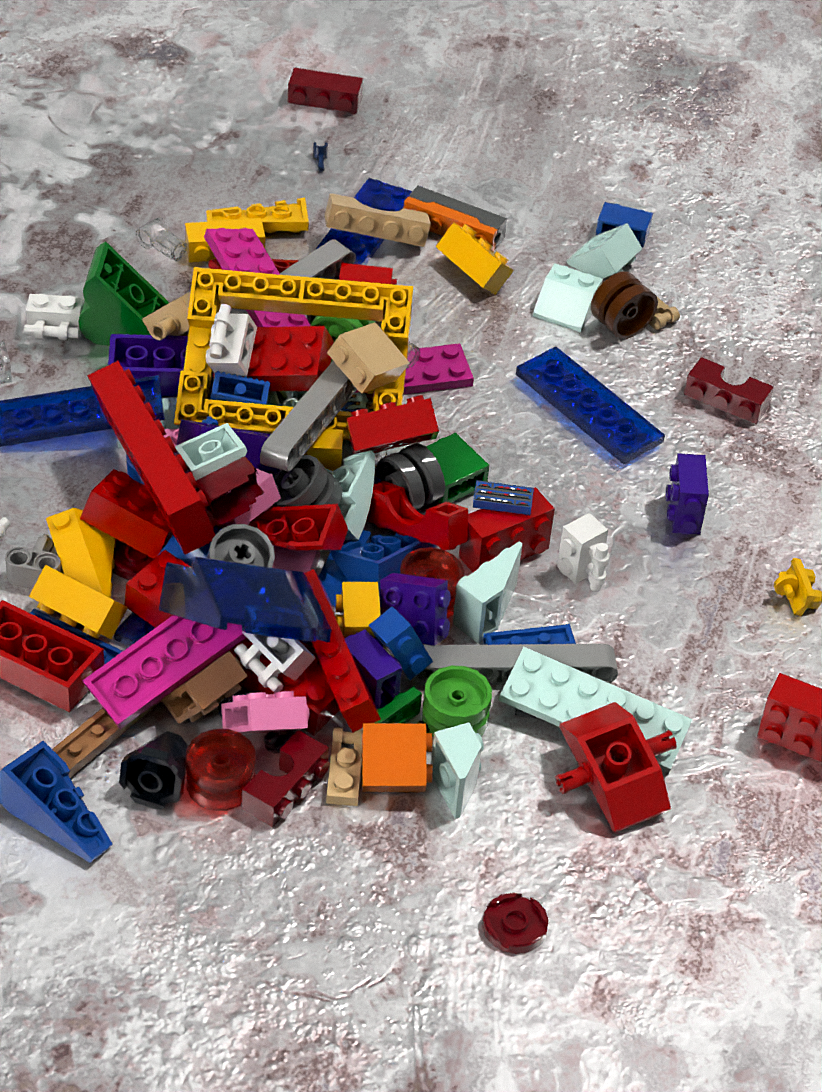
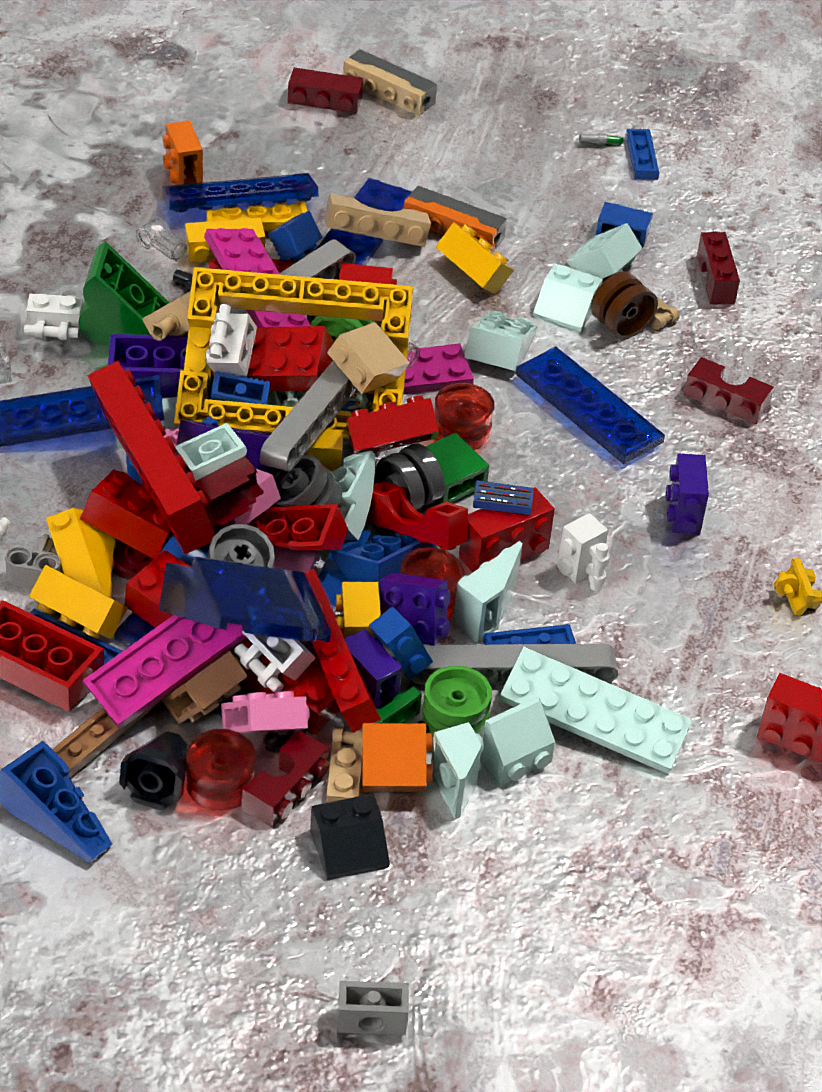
(183, 153): none -> orange brick
(183, 278): none -> black arm
(240, 191): none -> clear blue plate
(296, 237): none -> blue brick
(320, 154): dark blue hand -> none
(349, 836): none -> black slope
(373, 1007): none -> light grey brick
(391, 82): none -> tan piece
(465, 411): none -> clear red wheel
(500, 340): none -> light aqua slope
(515, 923): dark red tile -> none
(517, 742): none -> light aqua slope
(600, 139): none -> light grey piece
(617, 765): red slope -> none
(642, 154): none -> blue tile
(717, 260): none -> dark red arch

